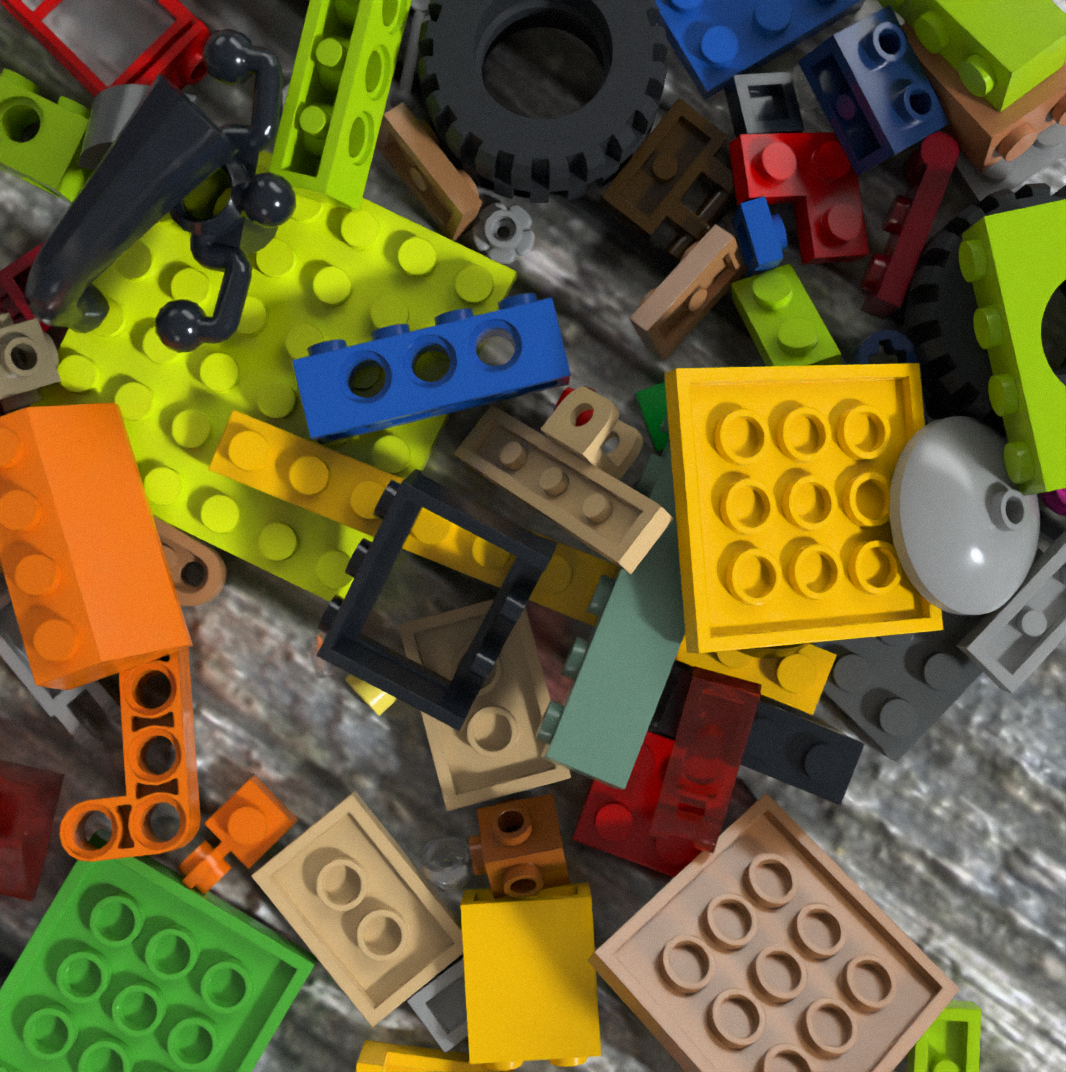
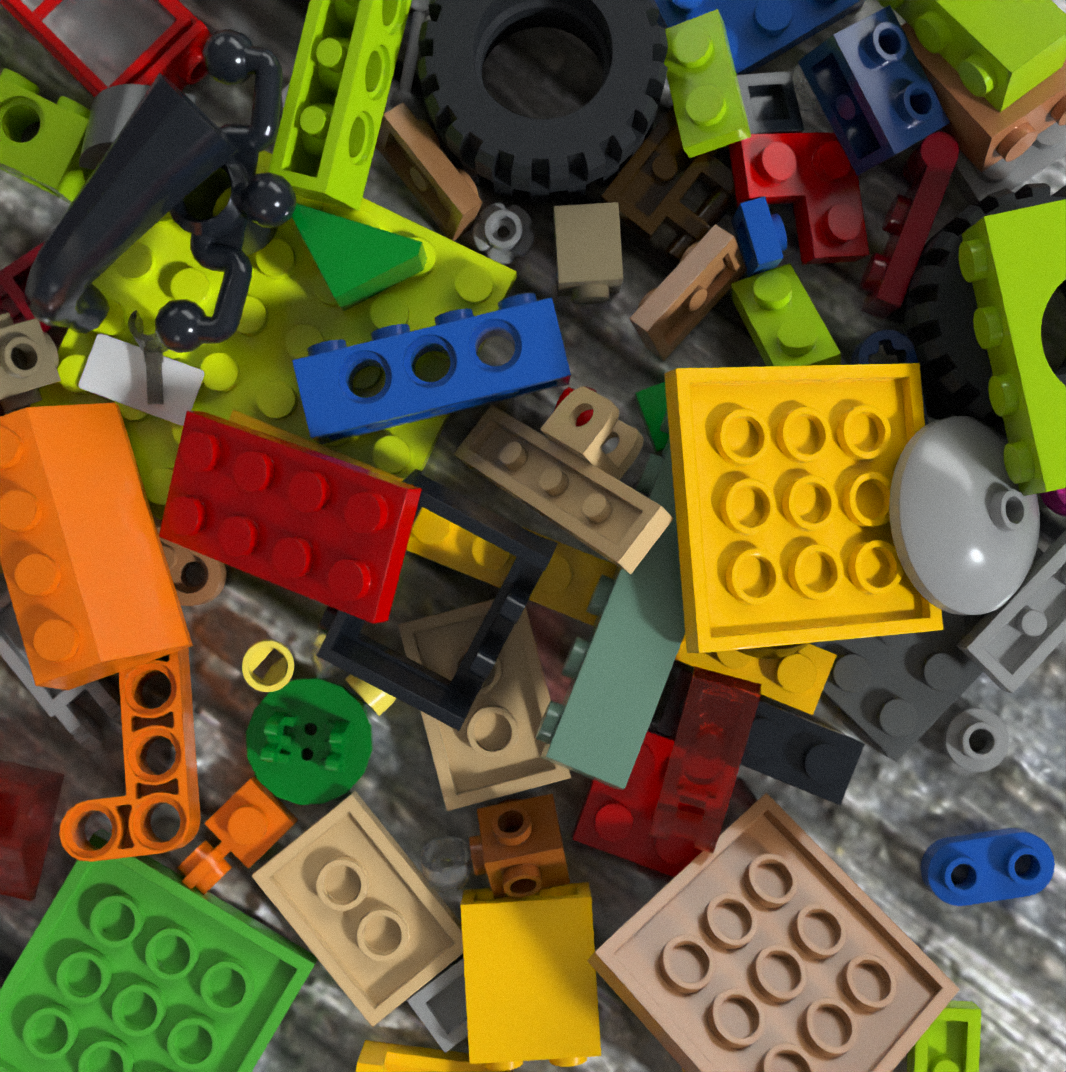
(119, 374): none -> white sticker
(153, 357): none -> clear smoke hand
(277, 675): none -> light yellow hinge
(280, 735): none -> green plate
(290, 515): none -> red plate
(355, 256): none -> green slope
(588, 251): none -> dark tan brick
(704, 85): none -> lime plate
(957, 736): none -> light grey plate
(990, 866): none -> blue plate

